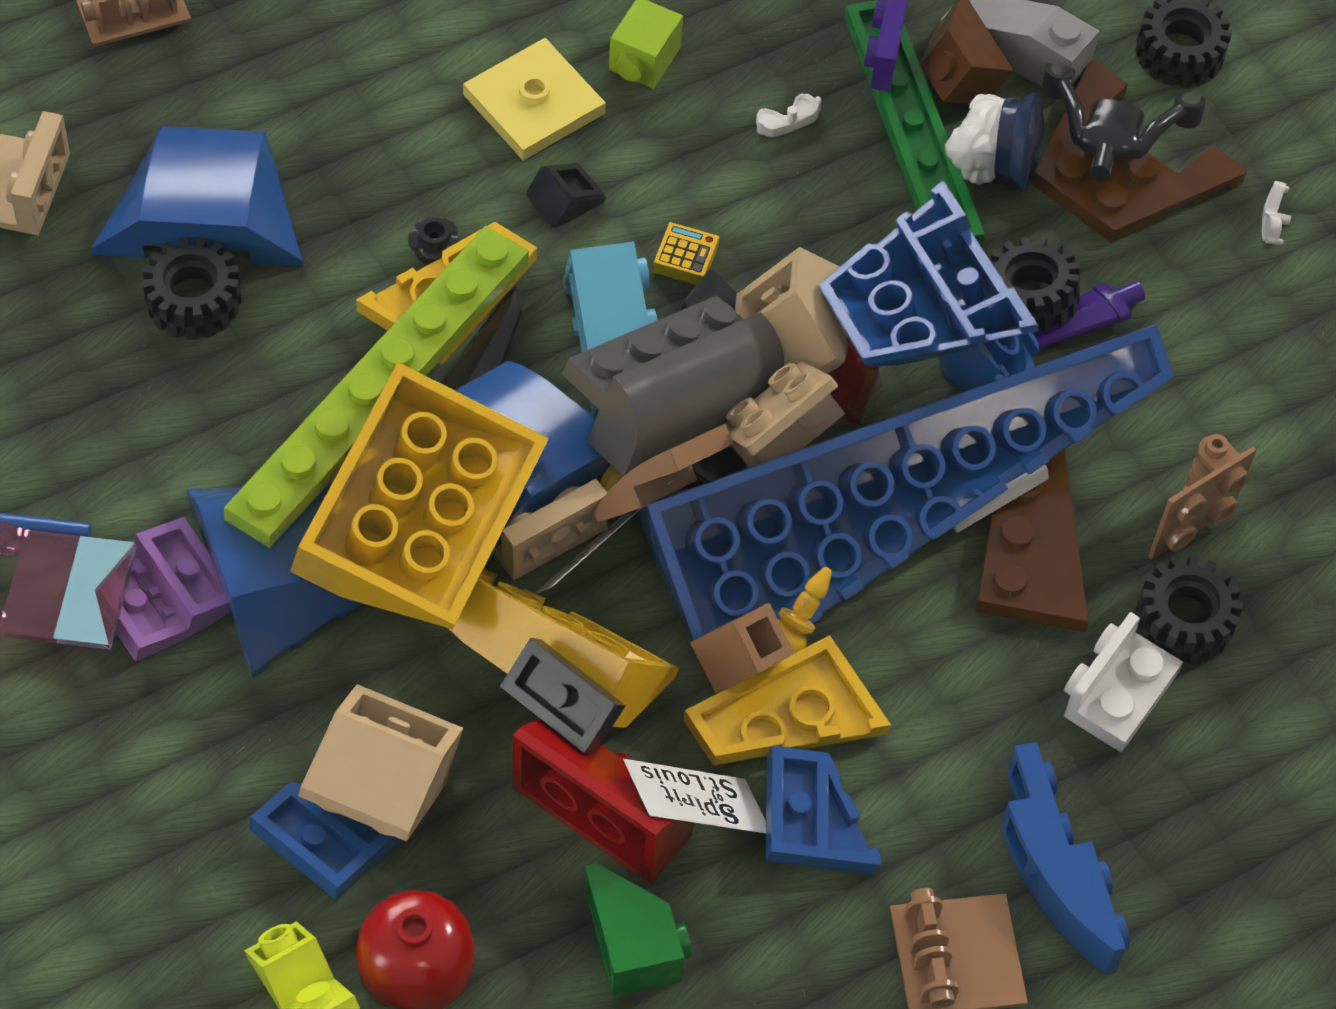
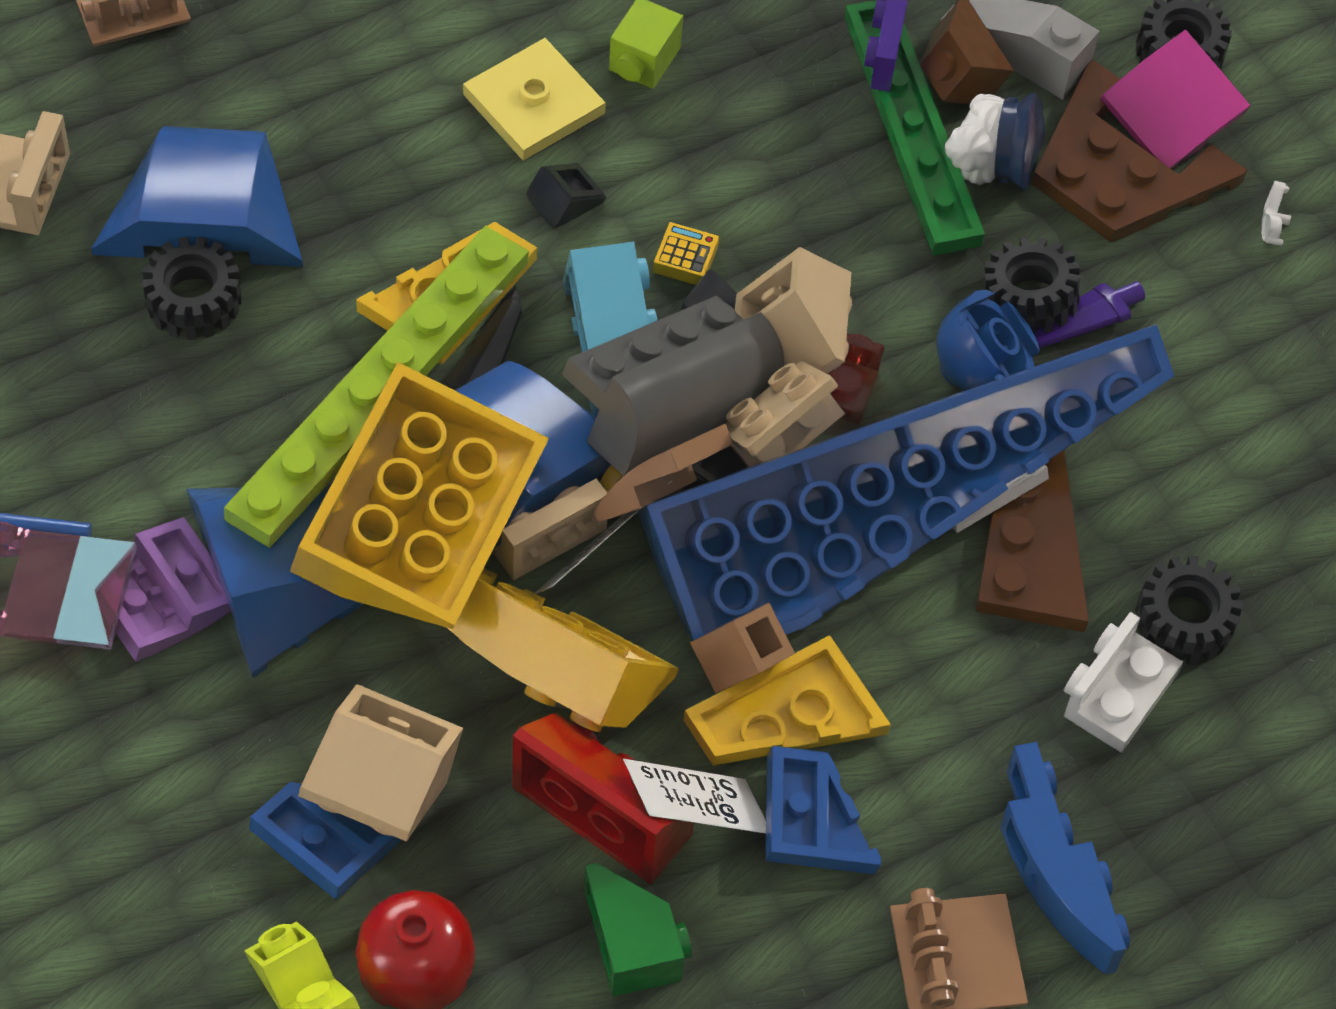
(431, 249): black plate -> none
(562, 696): plate -> none
(795, 621): yellow bar -> none
(802, 113): white piece -> none
(924, 290): blue wedge -> none
(1115, 125): black piece -> none
(1175, 101): none -> dark pink slope
(1207, 496): medium nougat hinge -> none

